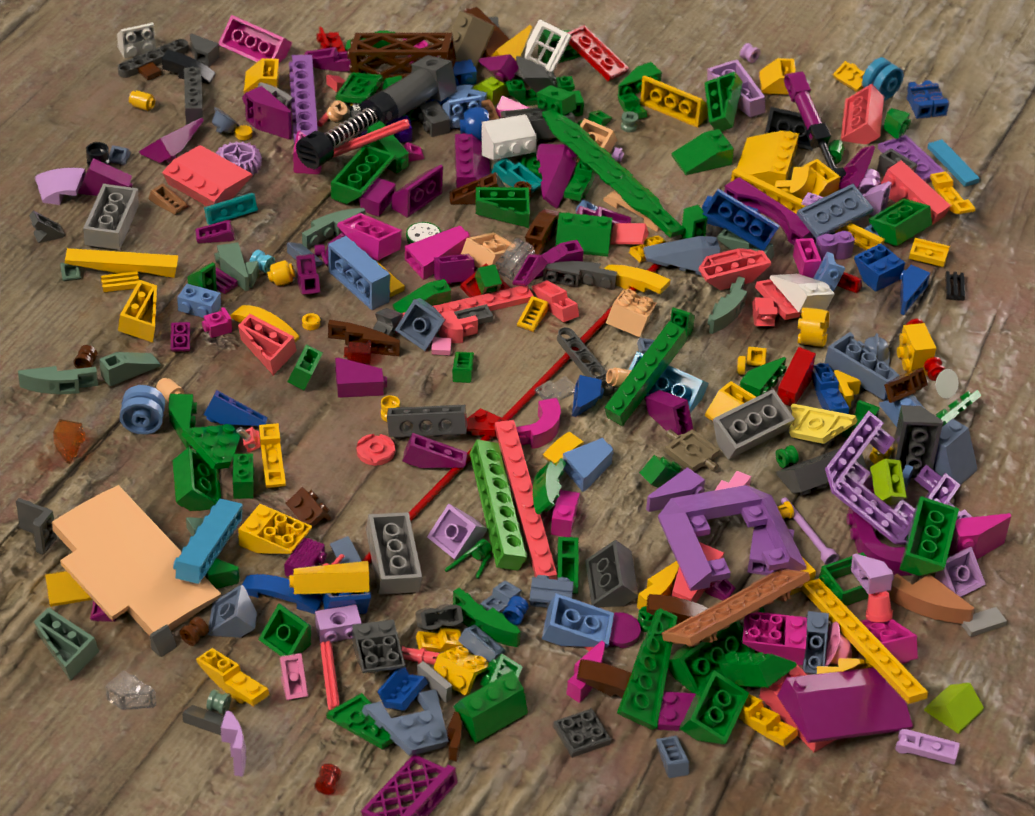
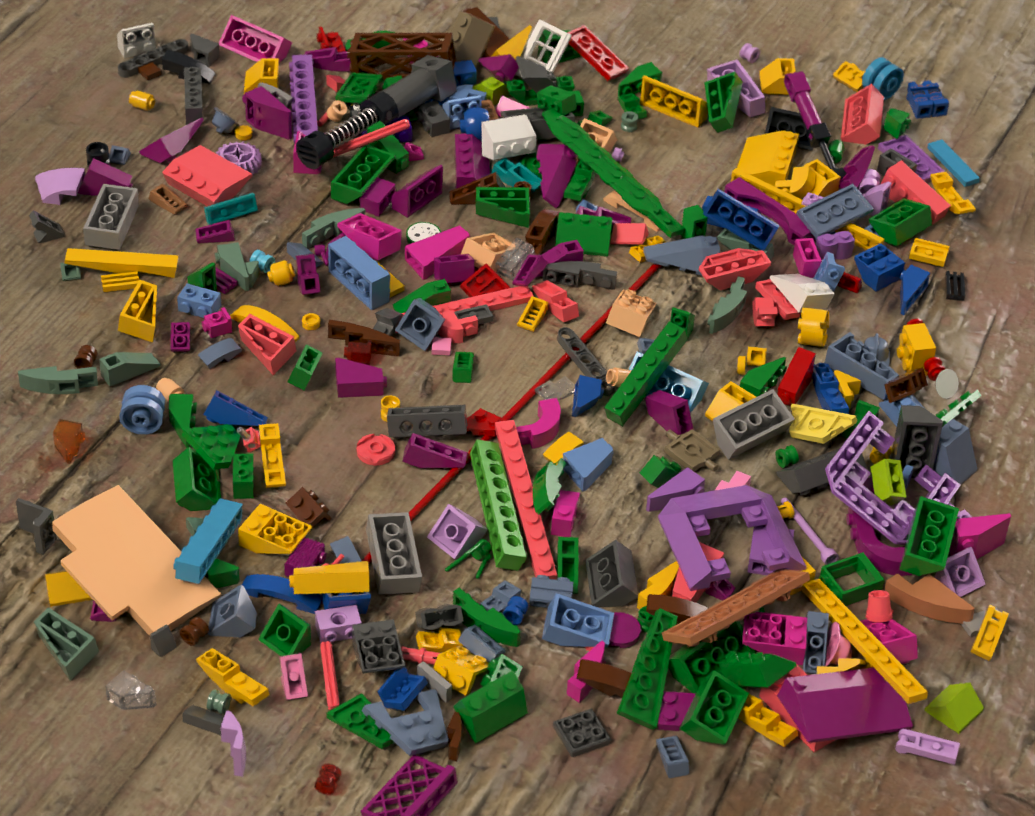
(217, 352): none -> sand blue slope
(488, 279): green panel -> none
(639, 278): yellow slope -> none
(704, 153): green slope -> none
(872, 574): lavender slope -> none
(989, 633): none -> yellow plate

